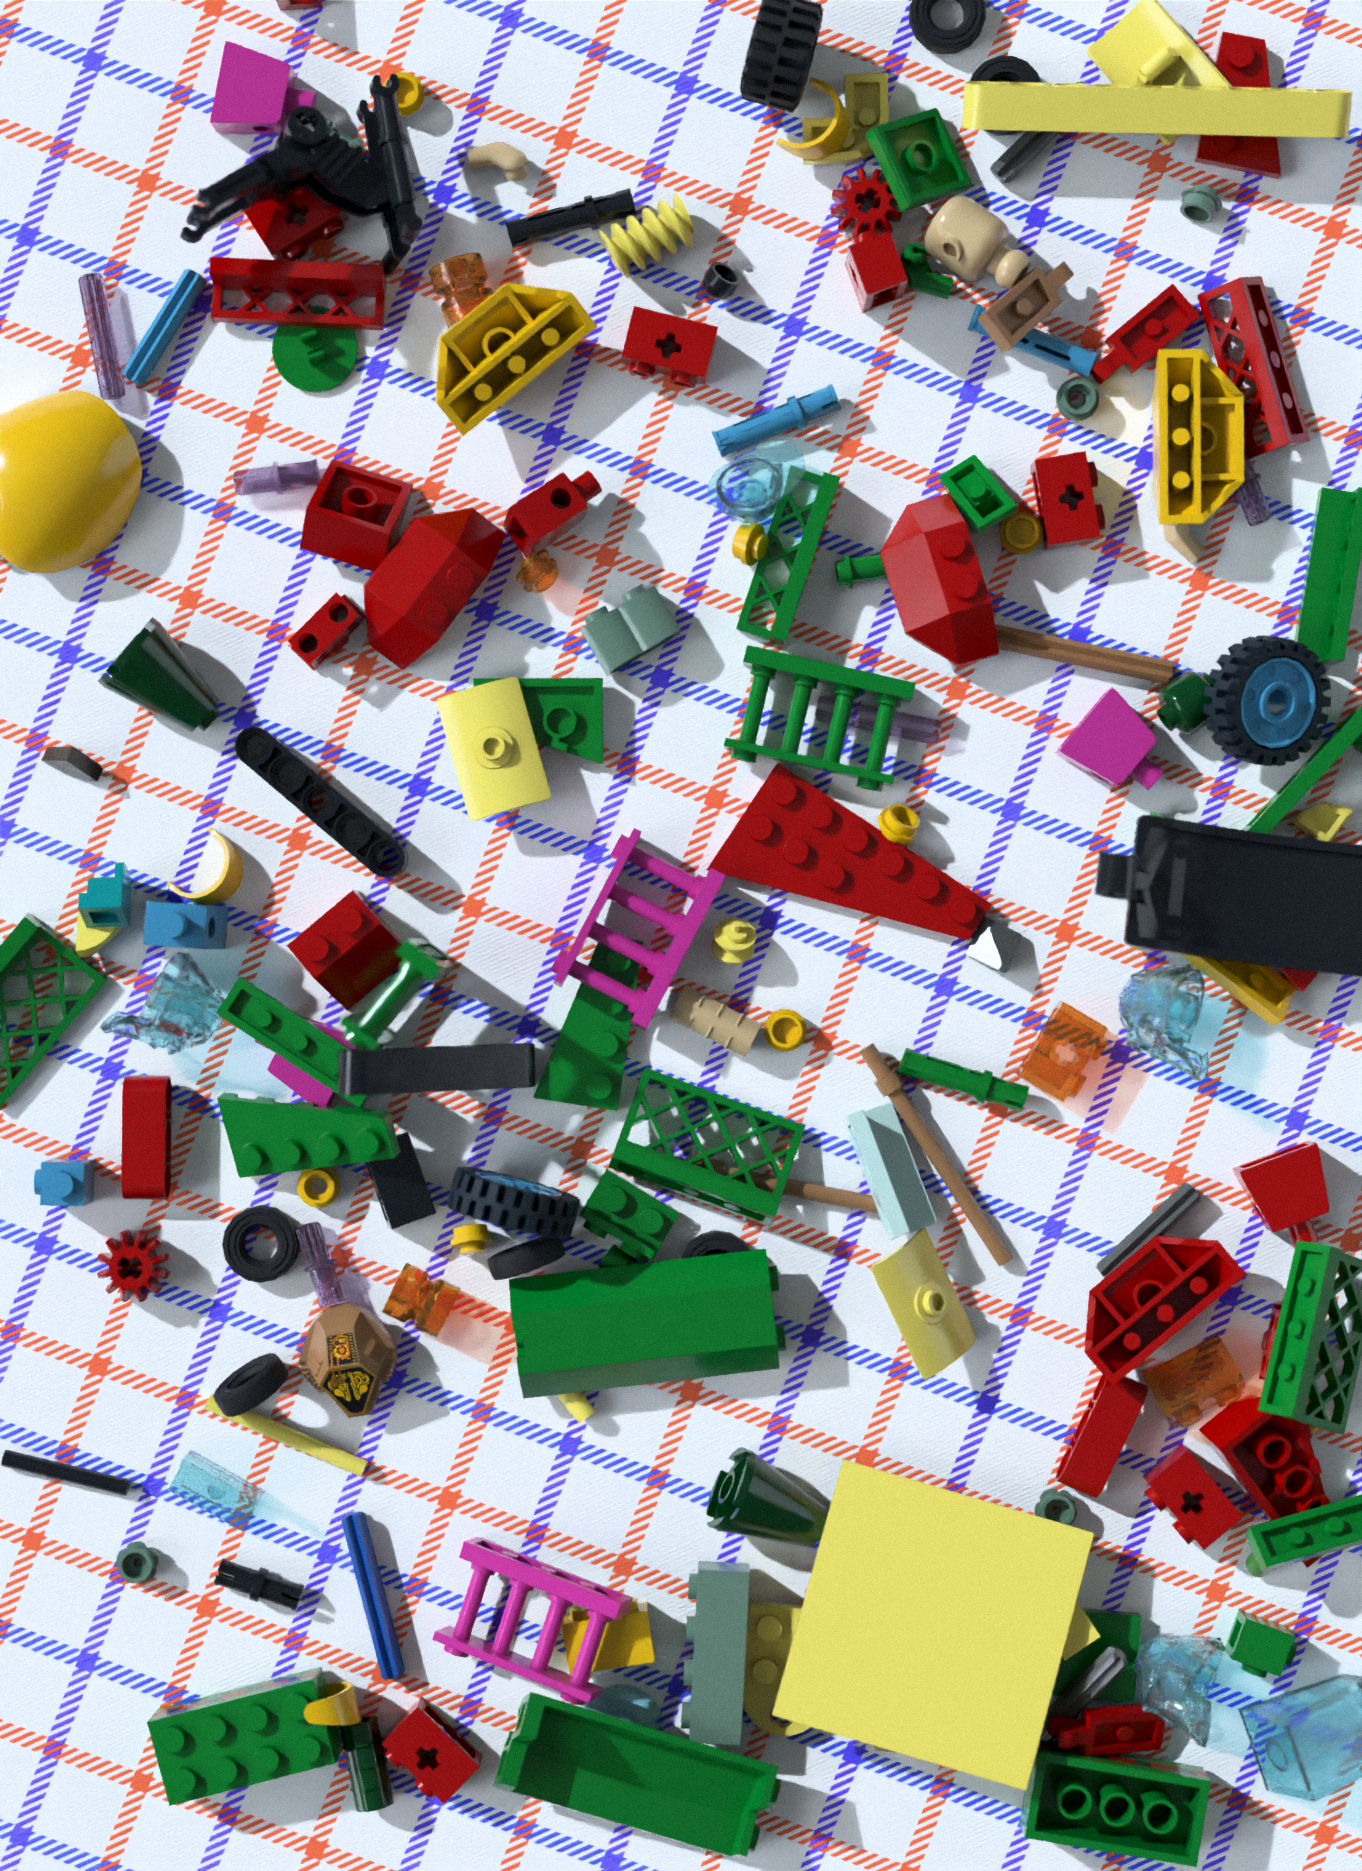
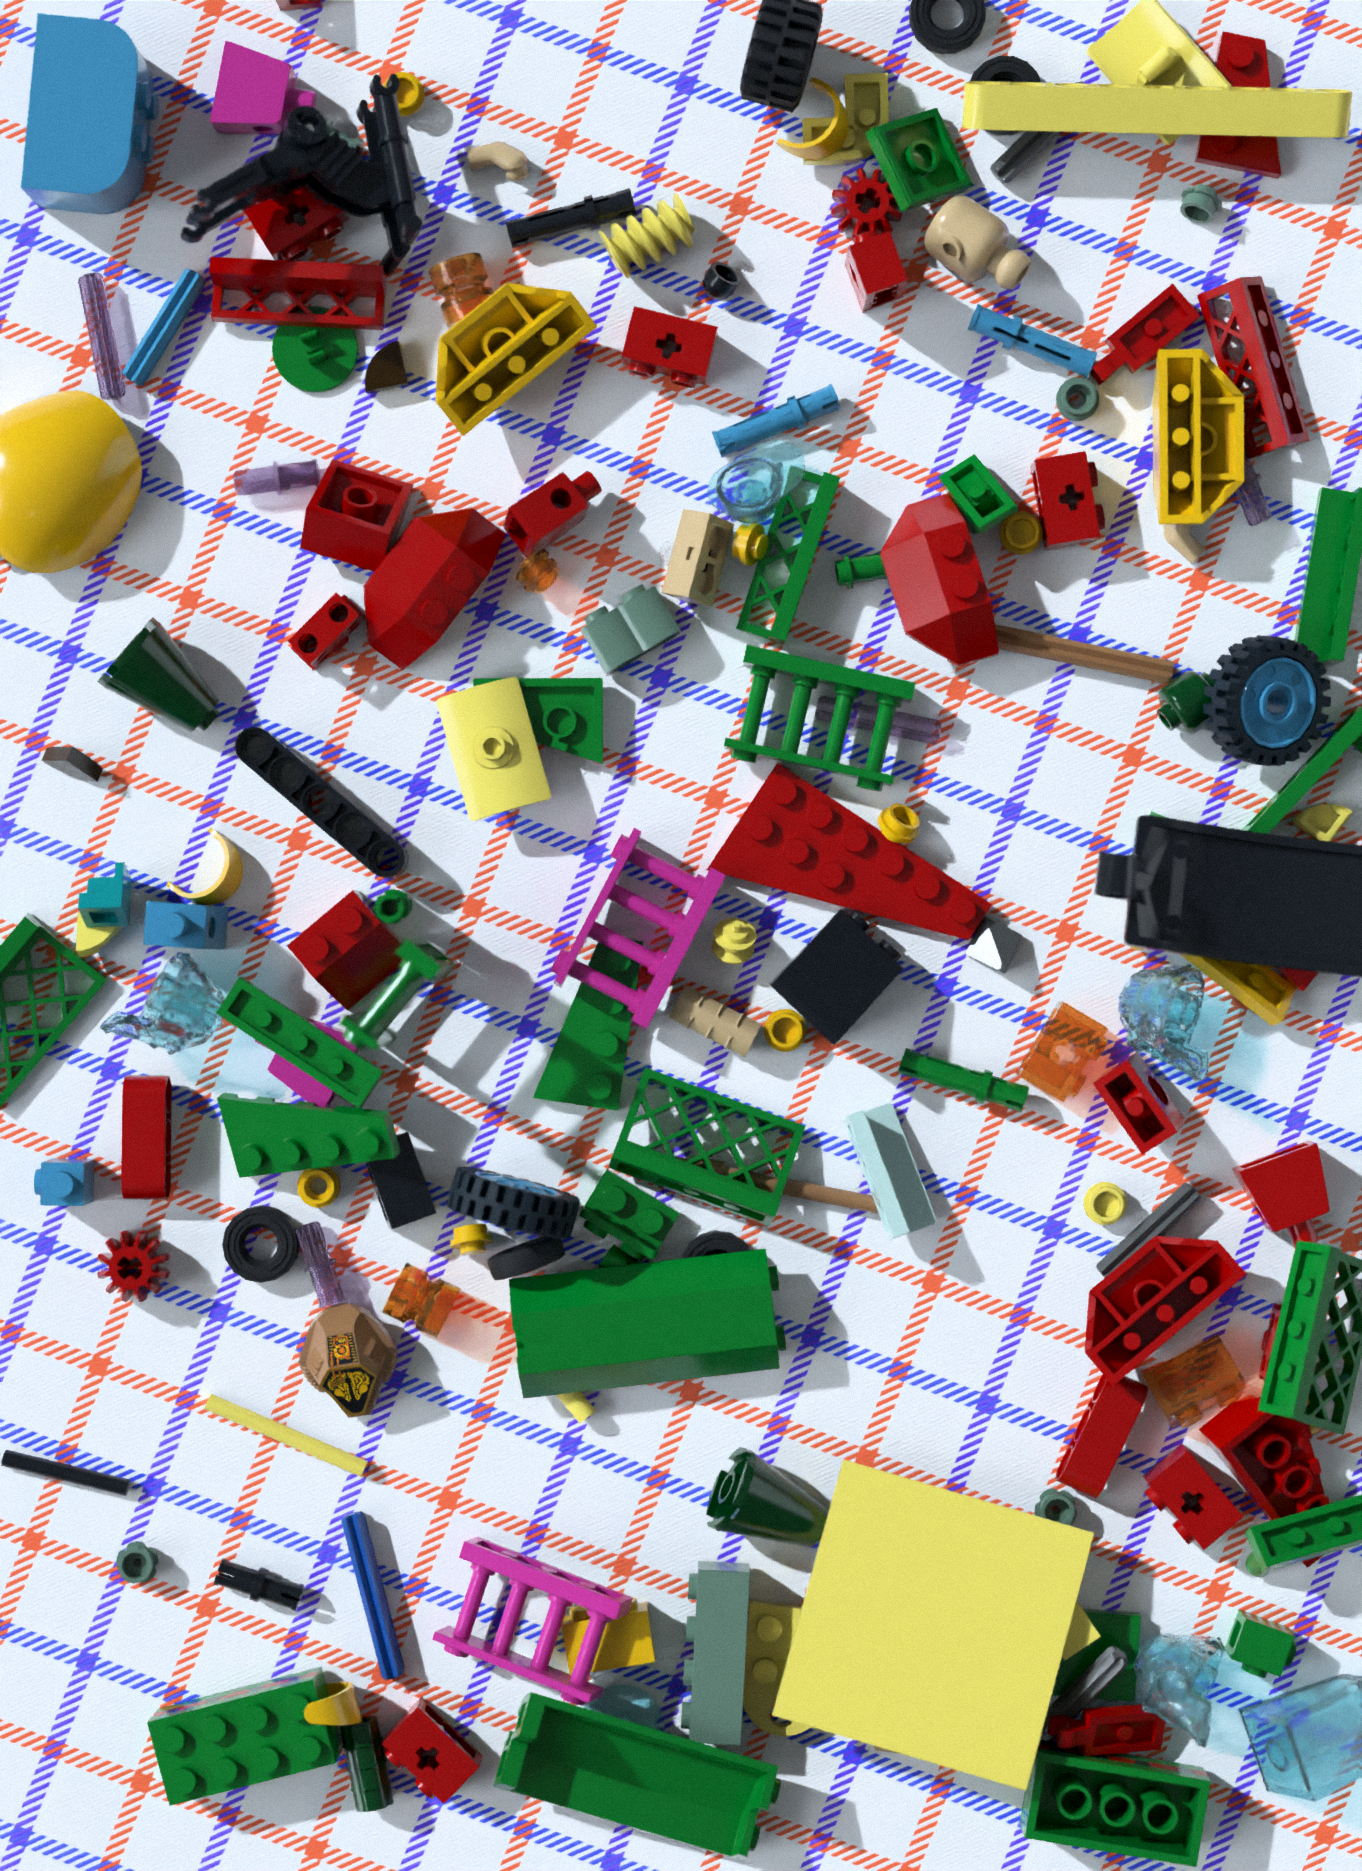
(87, 117): none -> dark azure brick
(216, 1490): clear light blue panel -> none
(251, 1385): black tyre -> none
(383, 906): none -> green pin
(386, 370): none -> dark brown tile
(436, 1069): black beam -> none
(696, 557): none -> tan piece
(838, 975): none -> black slope
(890, 1085): medium nougat bar -> none
(920, 275): green arm -> none
(924, 1305): light yellow shield -> none
(1024, 305): medium nougat plate -> none
(1104, 1203): none -> light yellow plate
(1112, 743): dark pink torso -> none
(1140, 1103): none -> red brick

